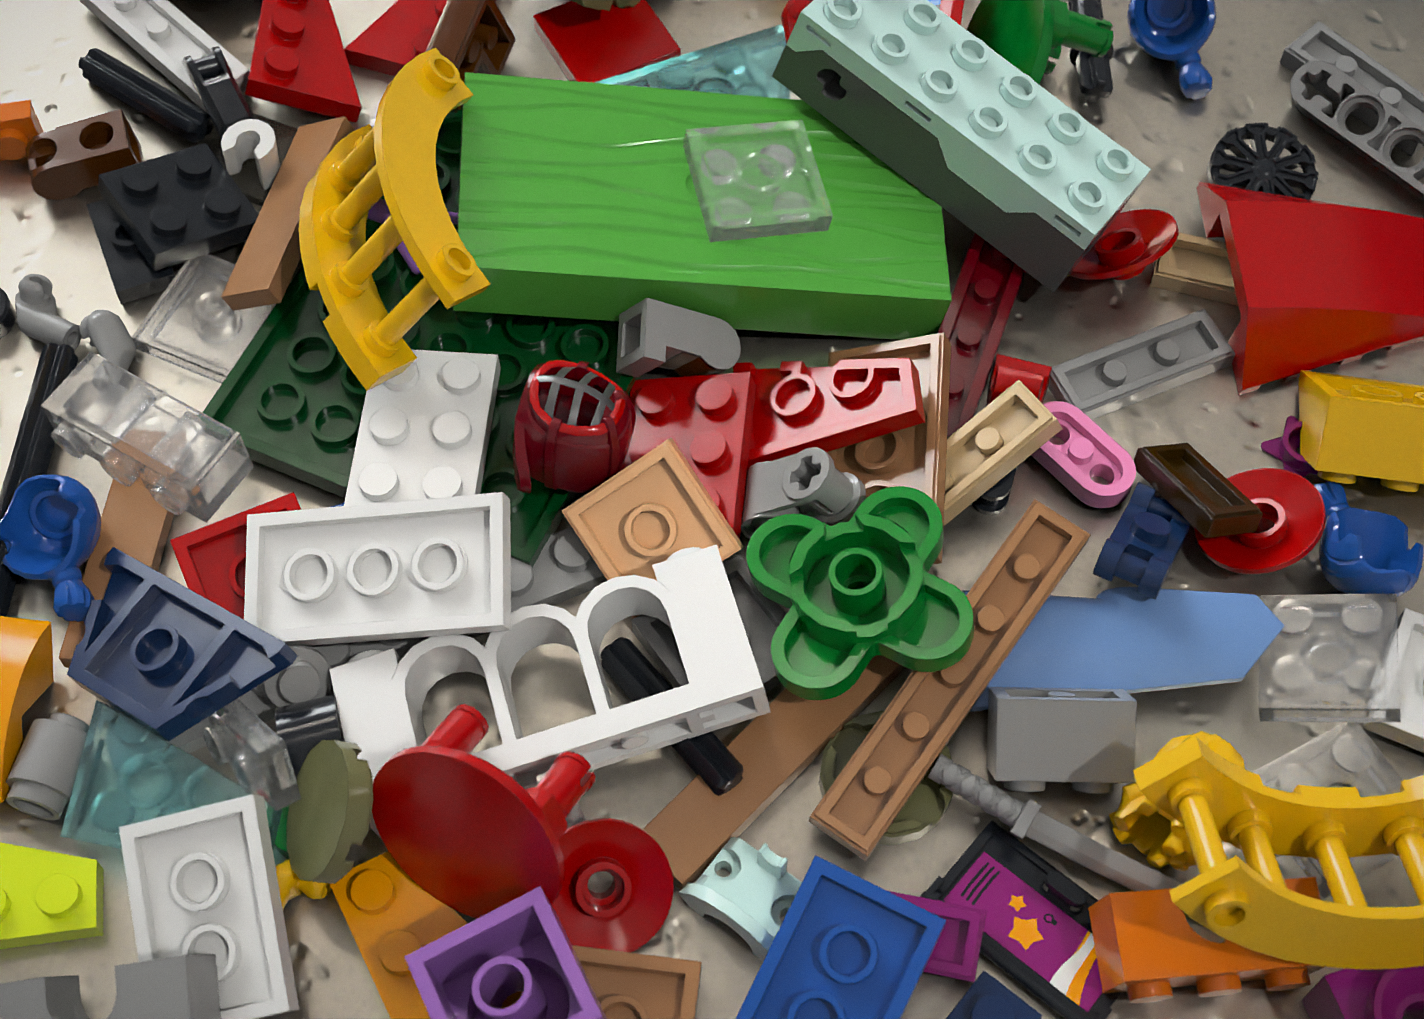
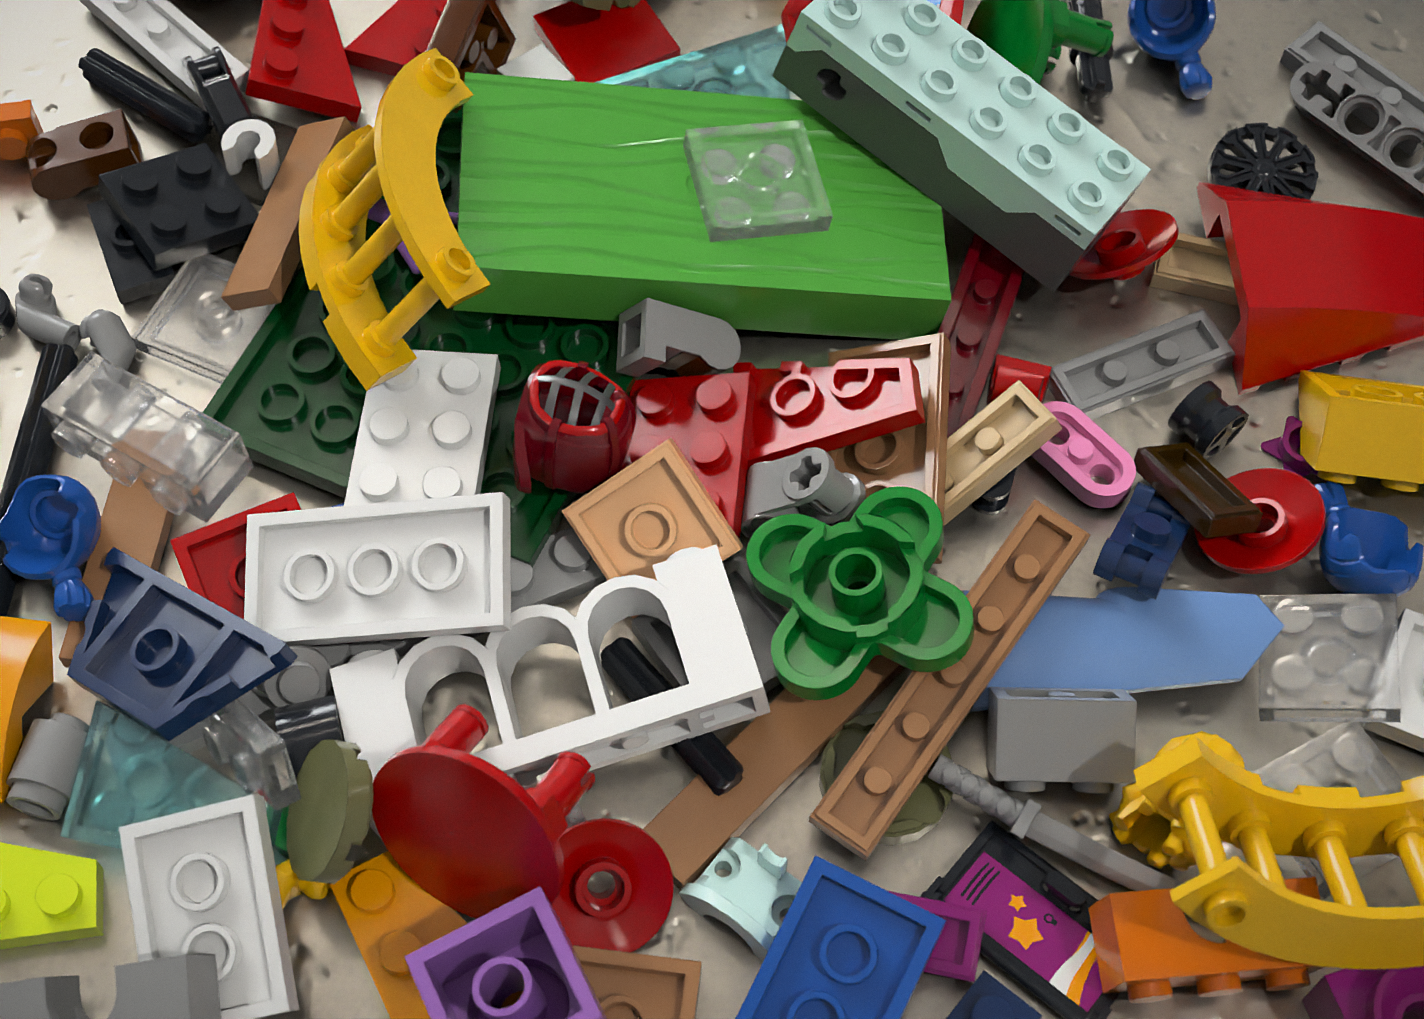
(536, 64): none -> white tile
(1208, 419): none -> black wheel

